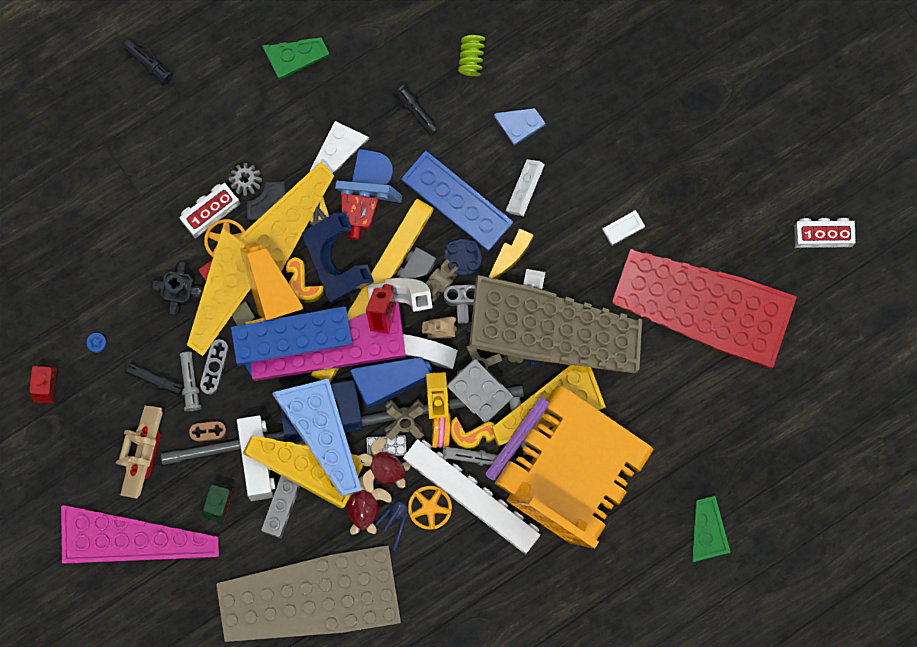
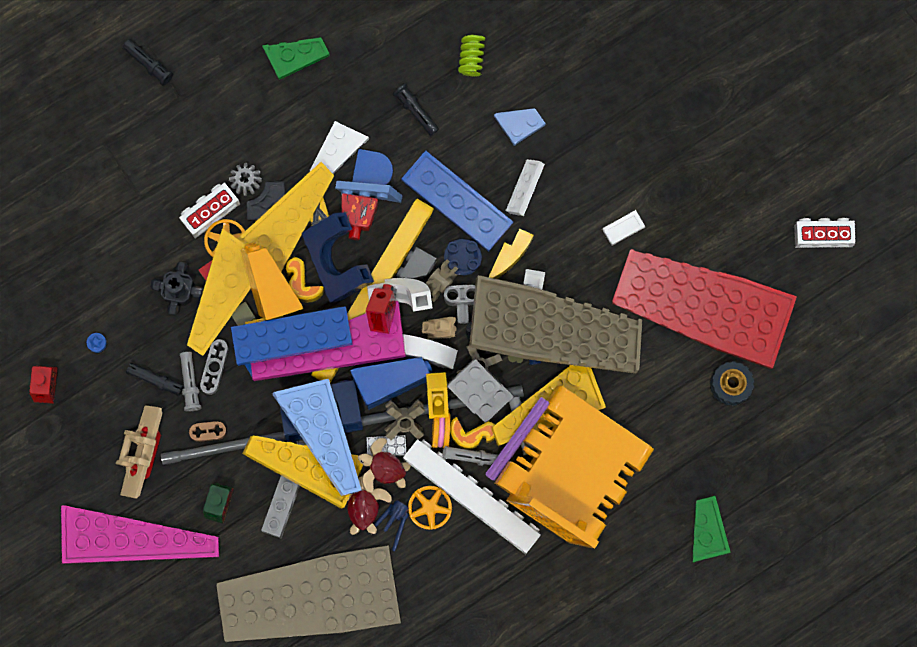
(257, 476): white wedge -> none
(735, 372): none -> black wheel

